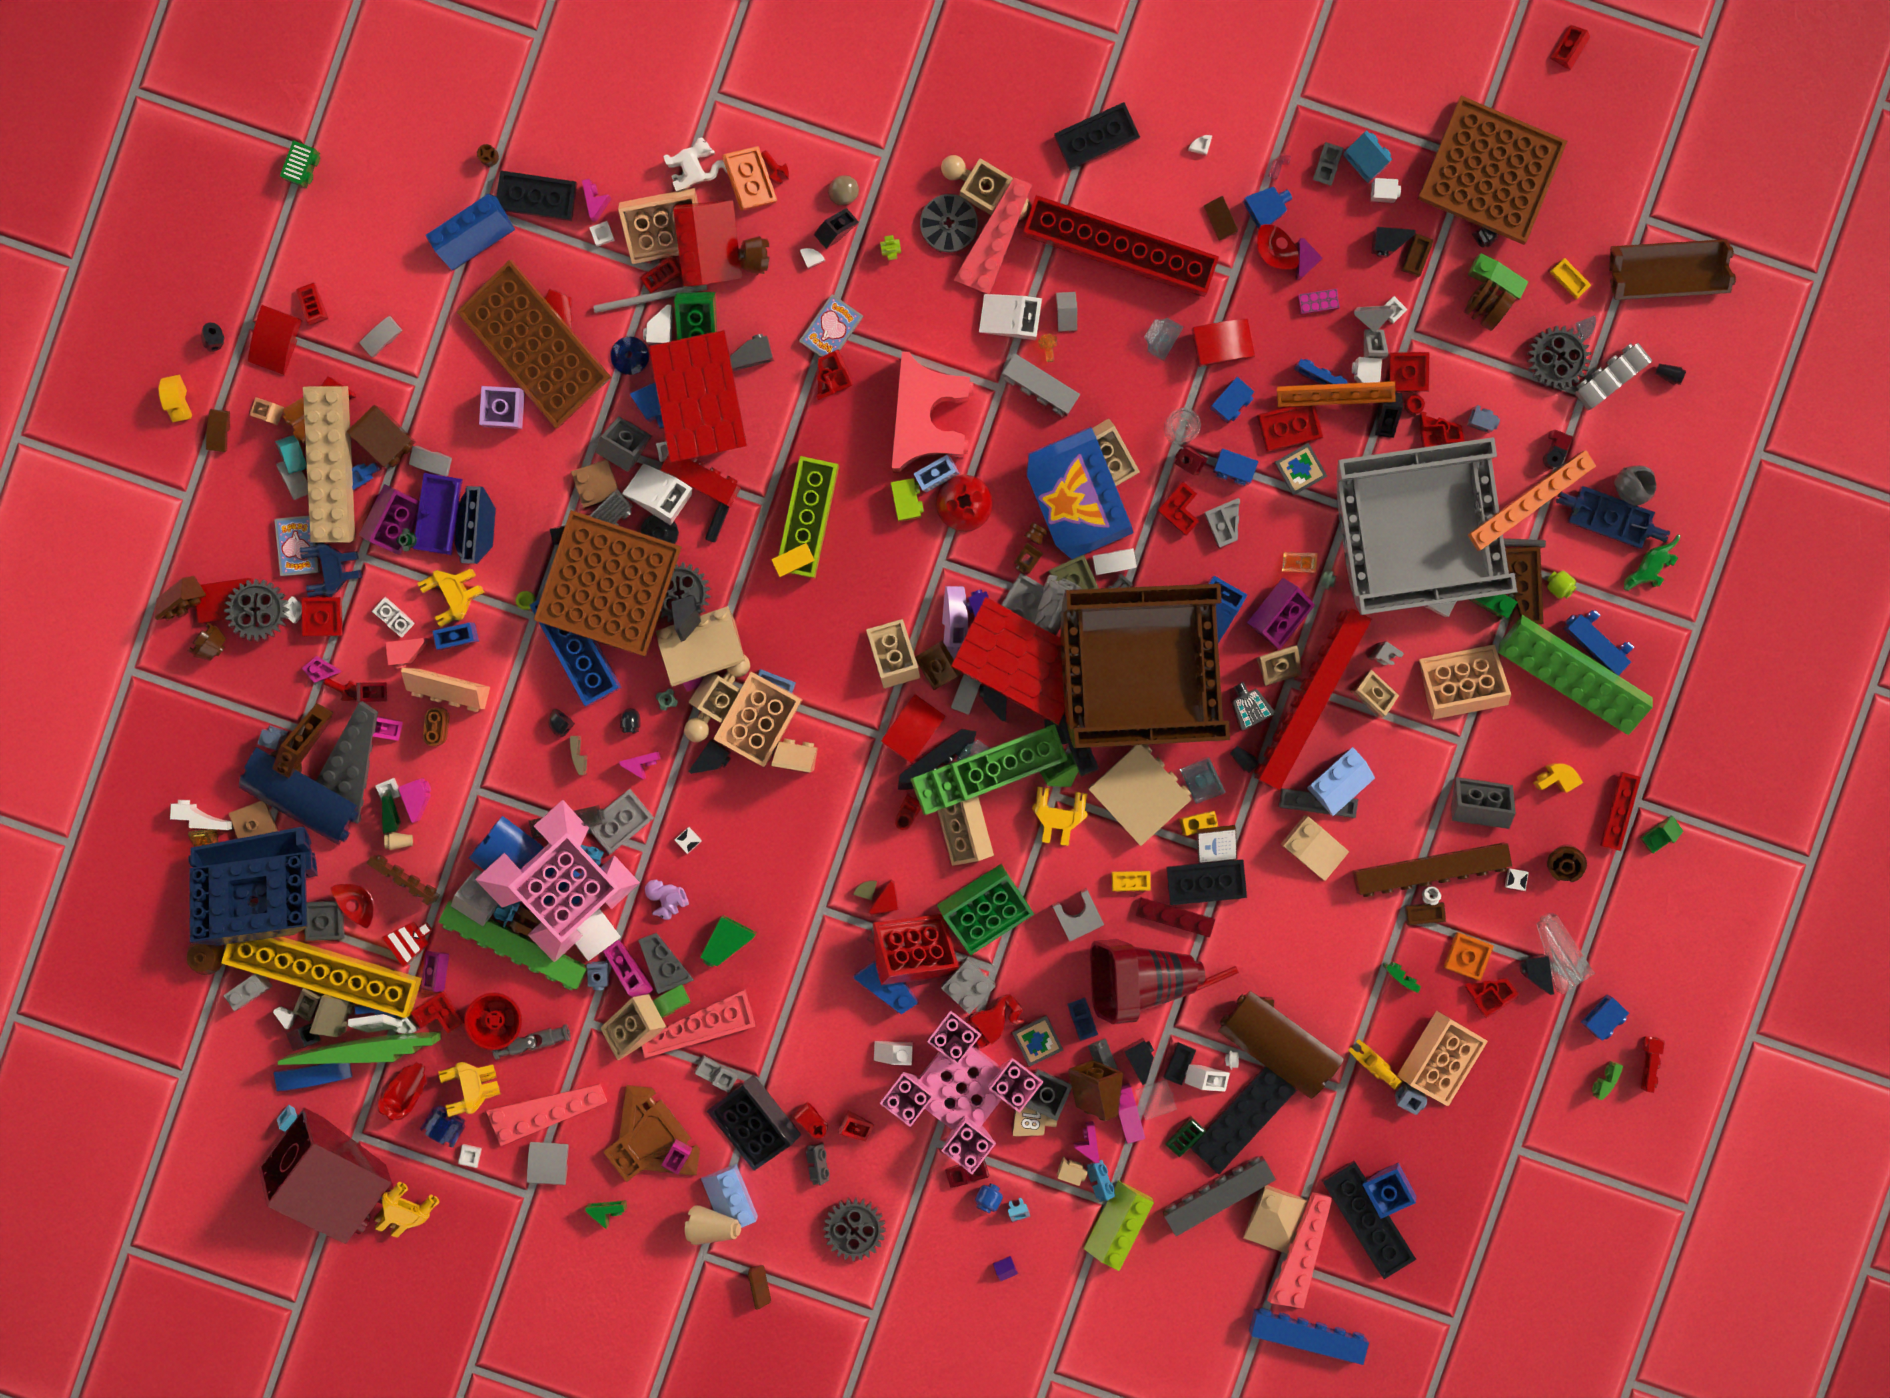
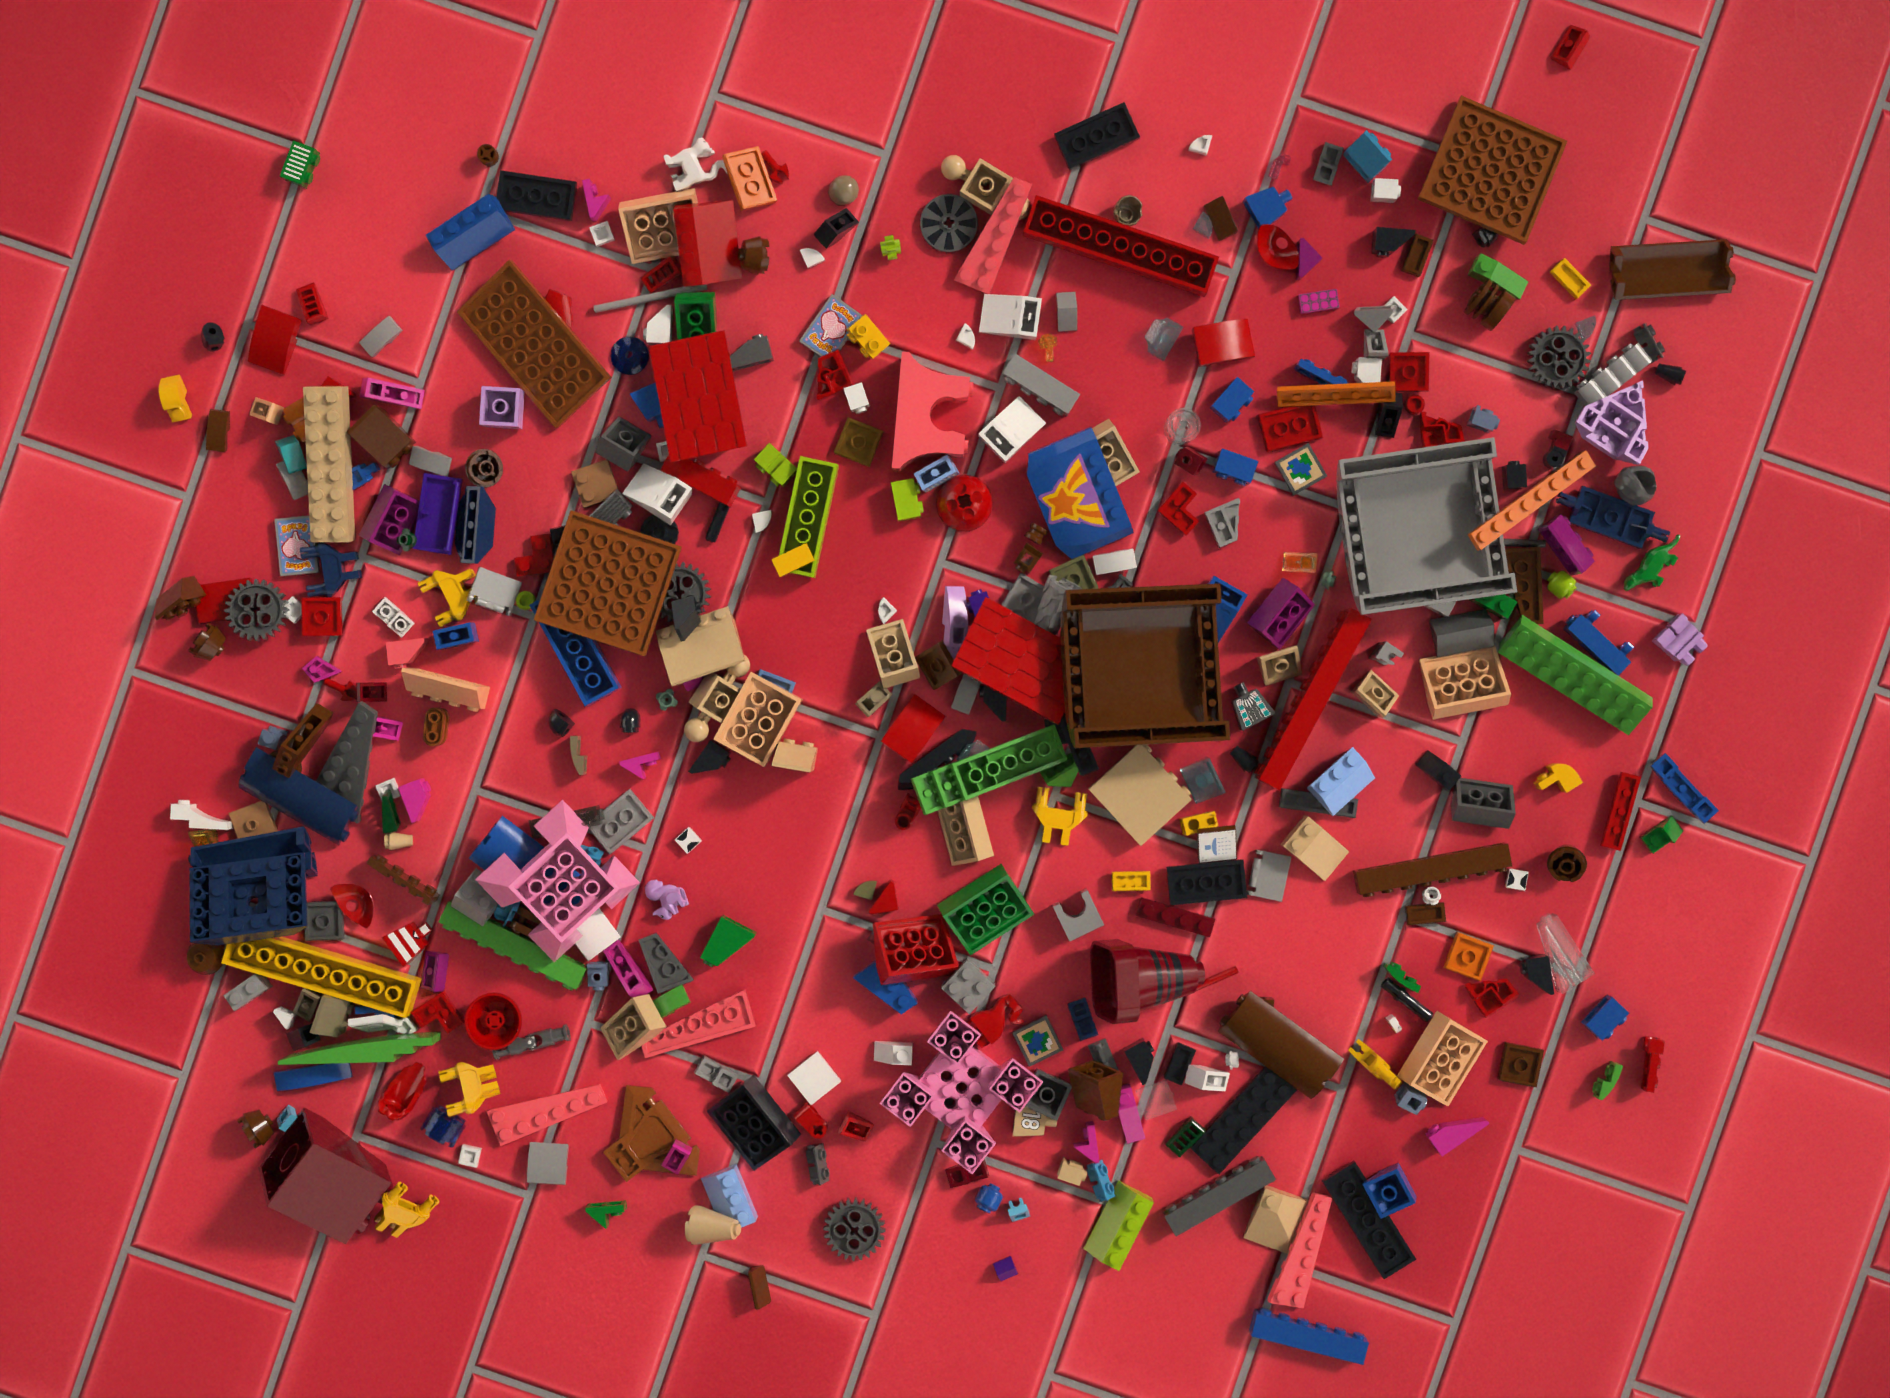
(256, 1127): none -> reddish brown cone
(391, 393): none -> dark pink slope
(484, 468): none -> reddish brown cone
(494, 591): none -> light grey piece
(540, 561): none -> red plate
(761, 520): none -> white tile
(776, 465): none -> lime brick
(814, 1077): none -> white tile
(857, 398): none -> white brick
(858, 442): none -> pearl gold tile
(867, 337): none -> yellow brick
(873, 699): none -> dark tan slope
(885, 610): none -> white tile
(966, 337): none -> white tile
(1011, 429): none -> white slope
(1128, 210): none -> dark tan hair
(1203, 225): none -> clear light blue tile
(1269, 875): none -> light grey piece
(1393, 1023): none -> white tile
(1400, 994): none -> black pin
(1438, 770): none -> black slope
(1451, 1134): none -> dark pink slope
(1462, 632): none -> dark grey slope
(1514, 475): none -> black brick
(1520, 1064): none -> reddish brown tile
(1567, 545): none -> magenta slope
(1617, 424): none -> lavender wedge
(1647, 335): none -> dark grey hinge
(1679, 639): none -> lavender hips
(1683, 789): none -> blue slope

